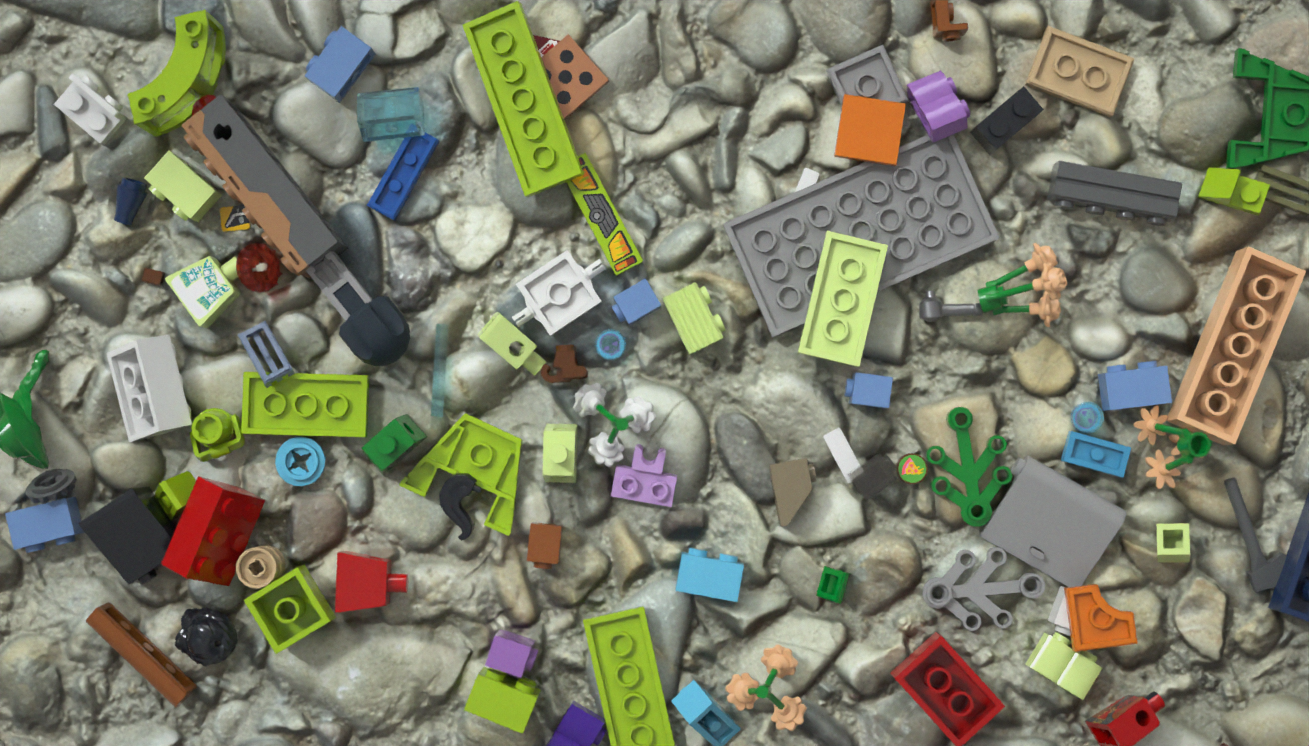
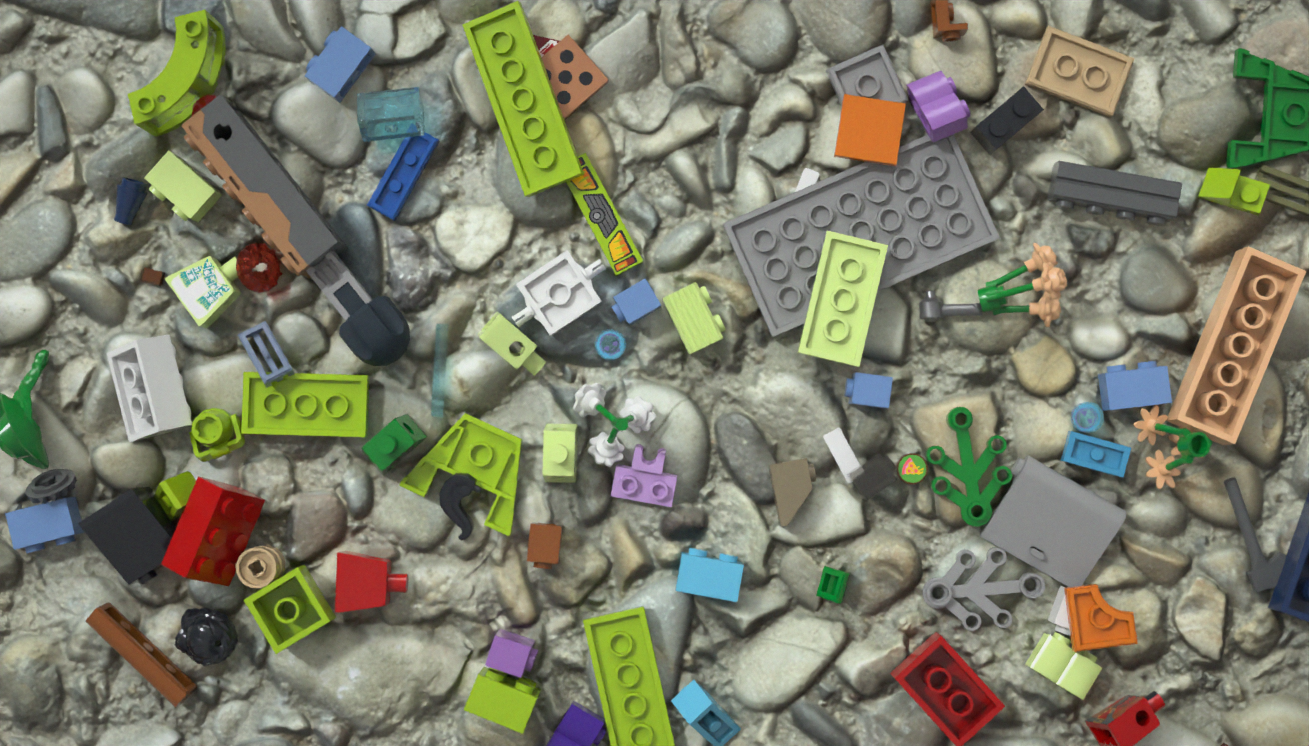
(90, 110): white bracket -> none
(233, 218): sticker -> none
(286, 458): medium azure gear -> none
(566, 366): reddish brown piece -> none
(745, 691): light nougat plant -> none
(1173, 542): yellowish green brick -> none

